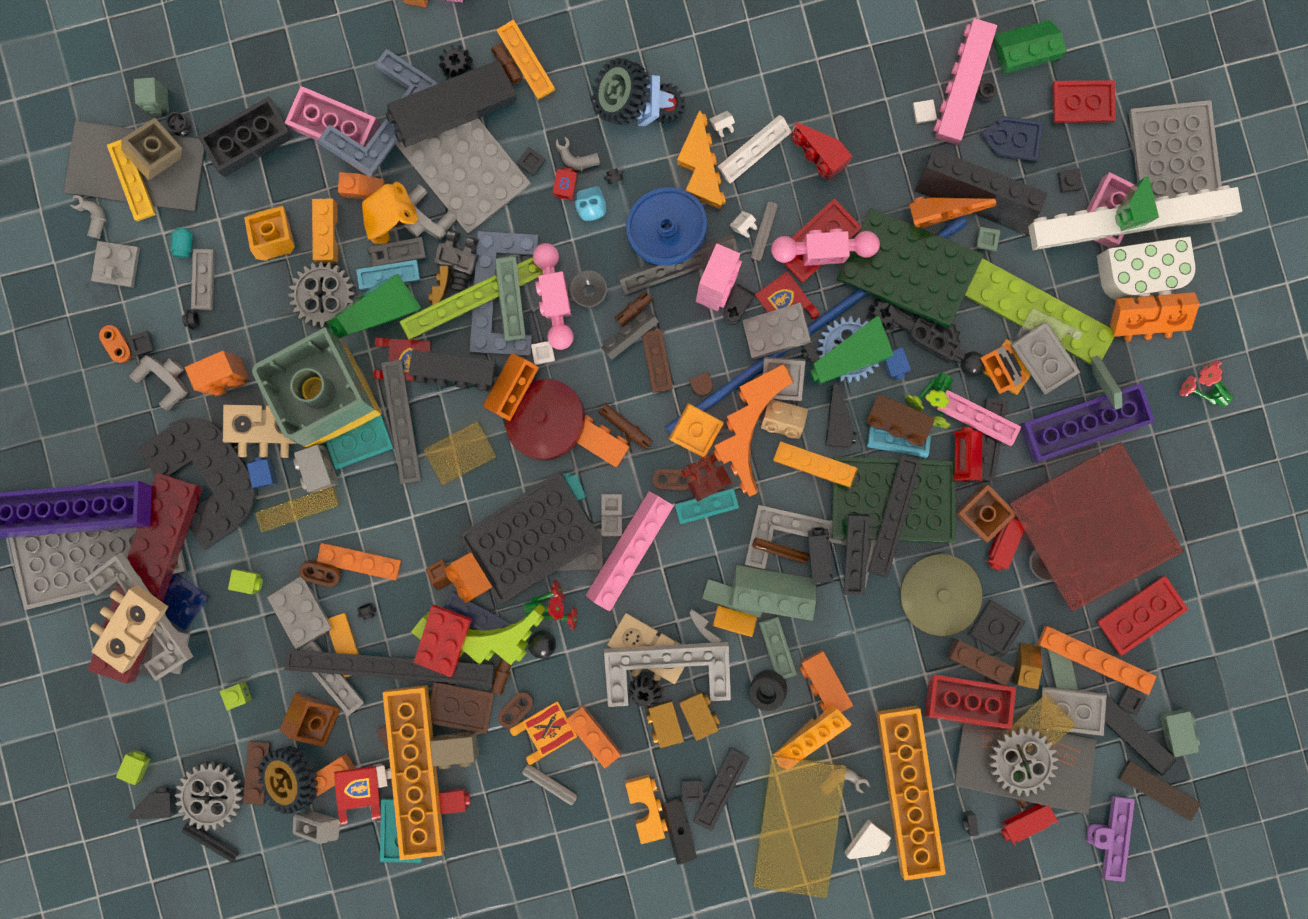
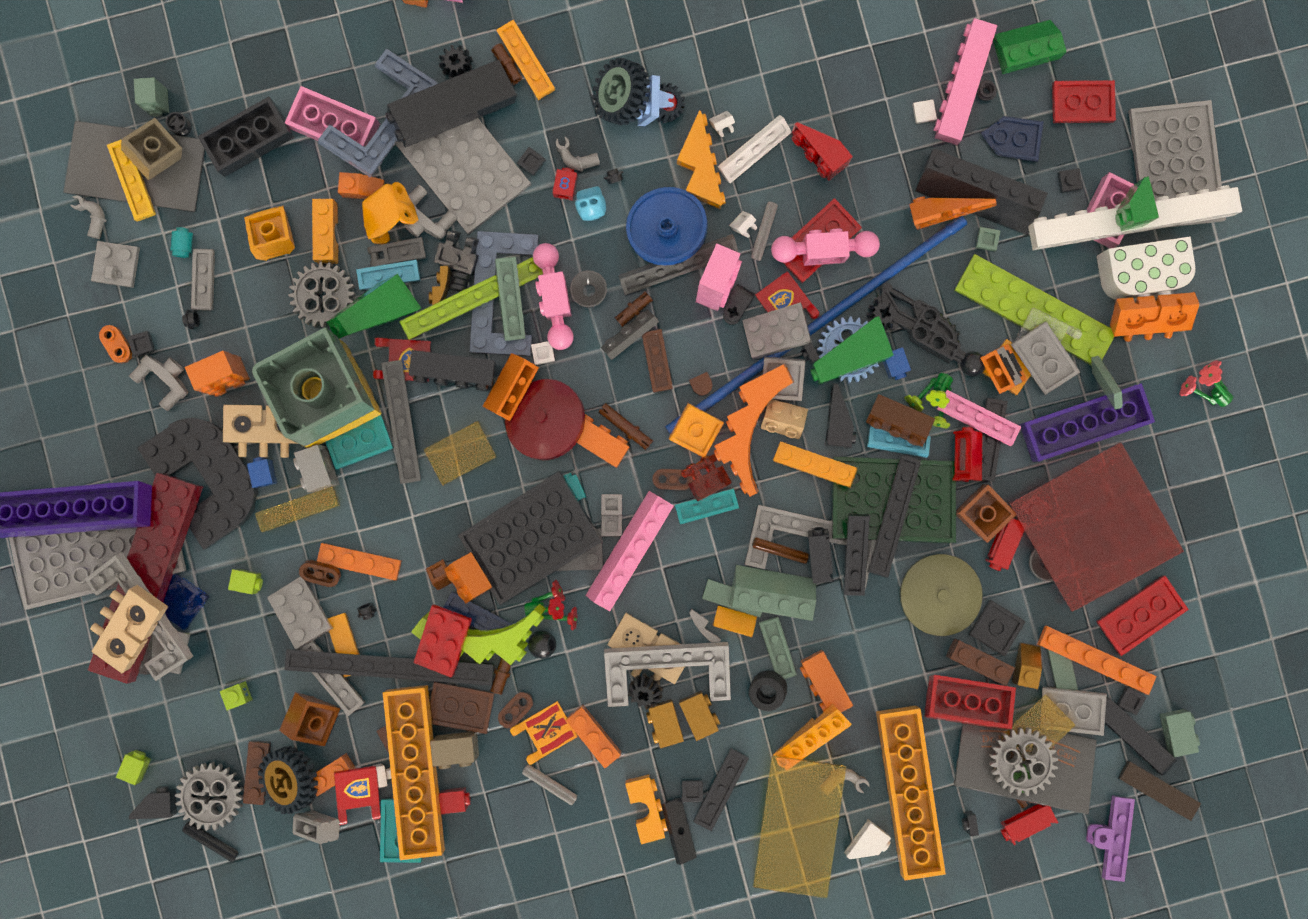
(912, 269): dark green plate -> none

